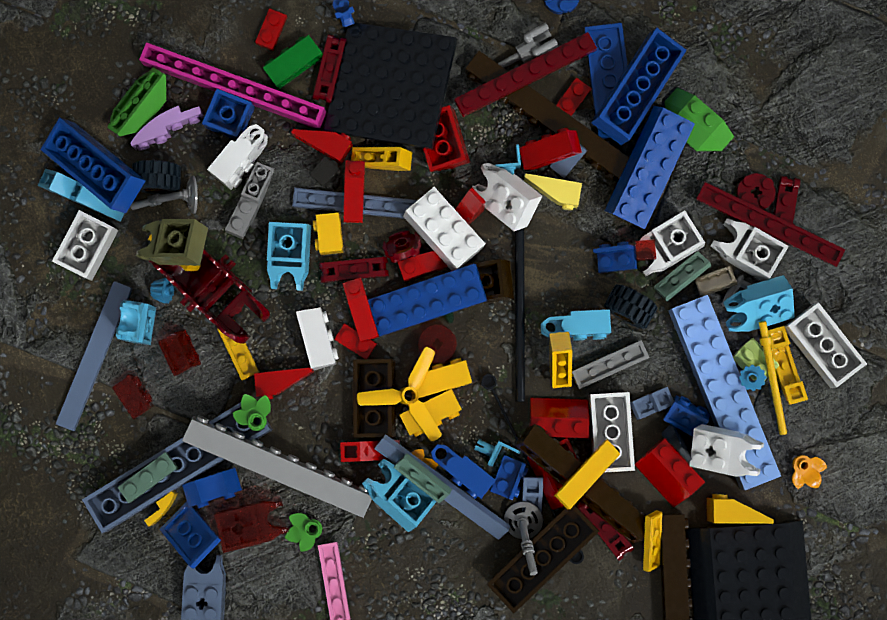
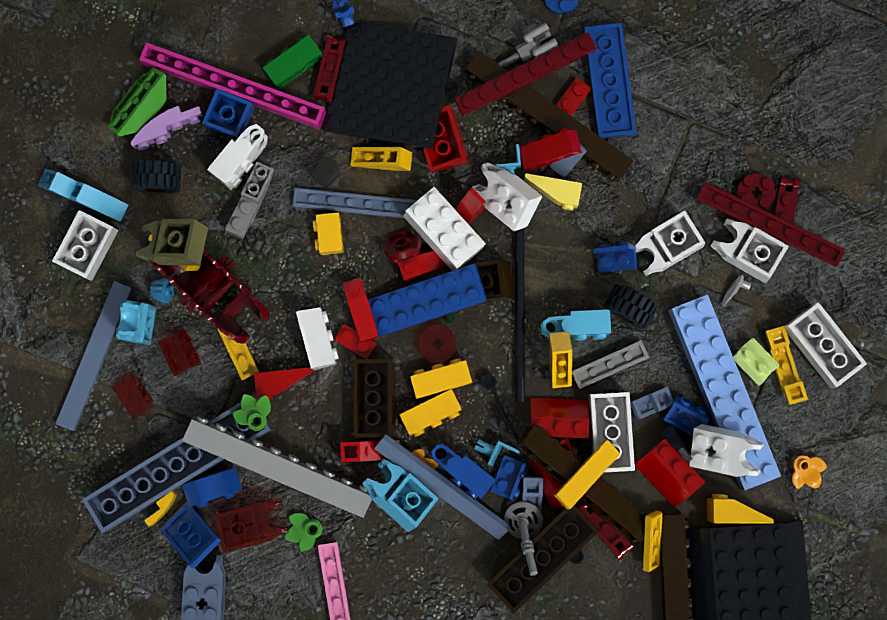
(93, 165): blue brick -> none
(147, 477): sand green plate -> none
(189, 194): light grey dish -> none
(271, 29): red plate -> none
(288, 259): medium azure brick -> none
(328, 143): red slope -> none
(353, 269): dark red plate -> none
(354, 191): red slope -> none
(416, 408): yellow piece -> none
(422, 478): sand green plate -> none
(638, 86): blue brick -> none
(645, 250): clear red tile -> none
(649, 166): blue brick -> none
(682, 276): sand green plate -> none
(709, 131): bright green wedge -> none
(715, 281): dark tan plate -> none
(752, 370): dark azure piece -> none
(761, 301): medium azure brick -> none
(766, 341): yellow bar -> none

